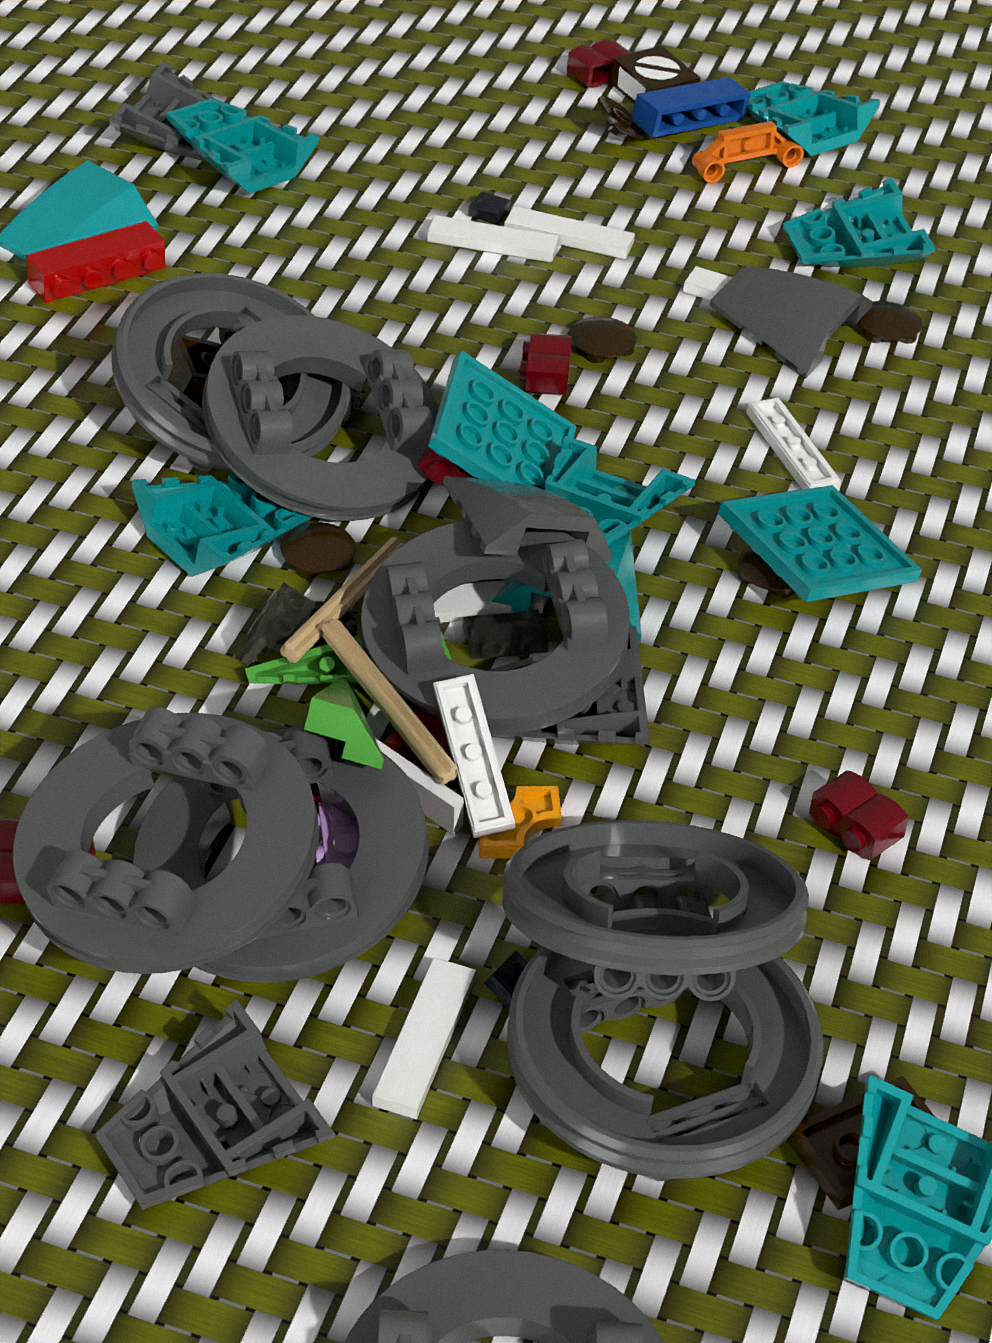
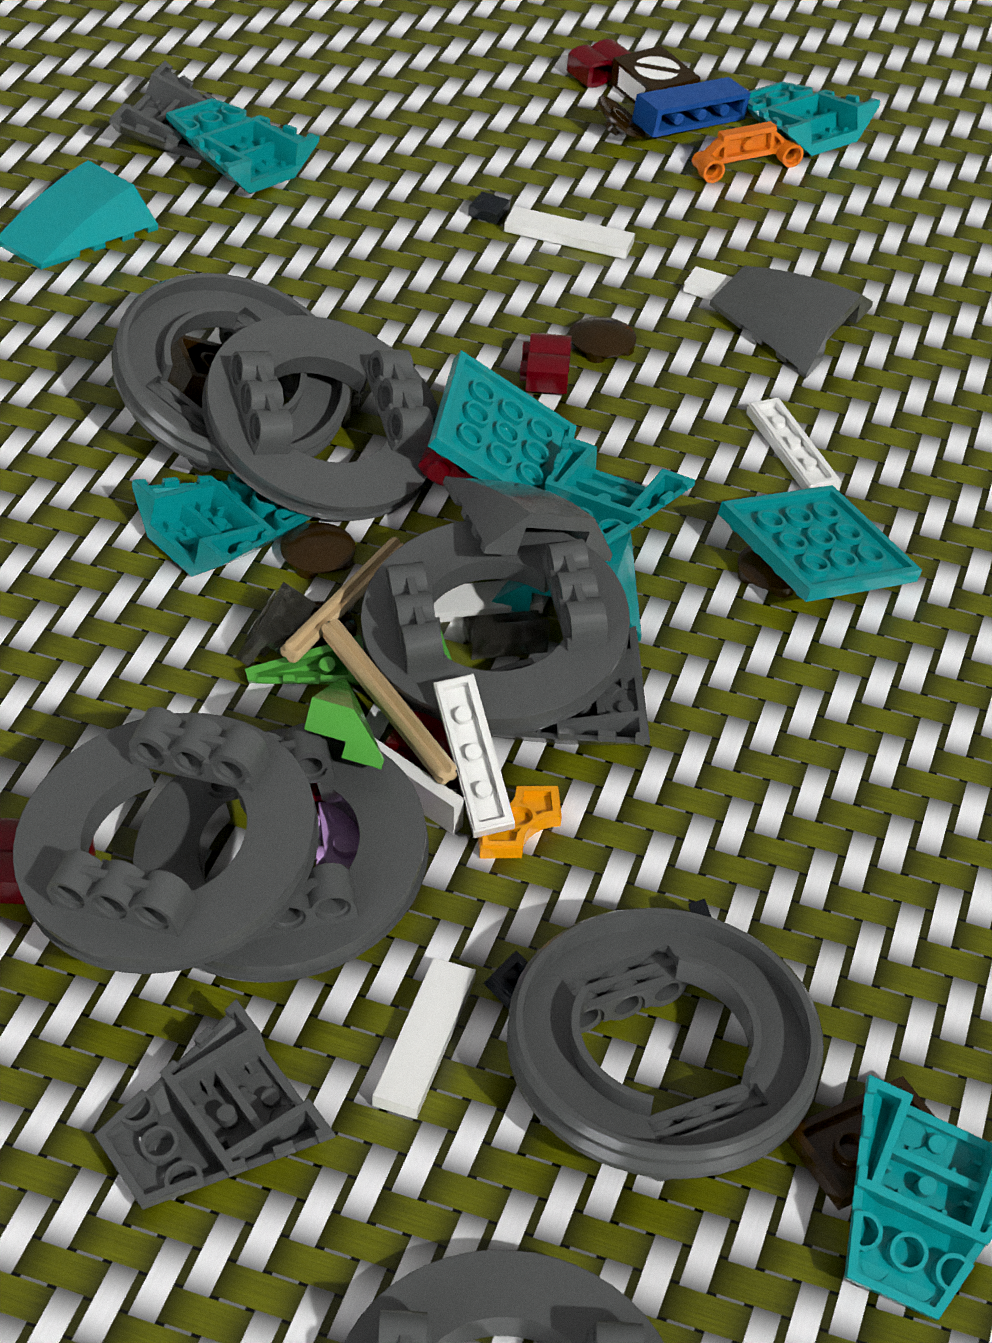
(95, 261): red brick -> none
(493, 238): white tile -> none
(552, 904): dark grey piece -> none
(858, 814): dark red brick -> none
(859, 232): teal wedge -> none
(890, 322): dark brown dish -> none

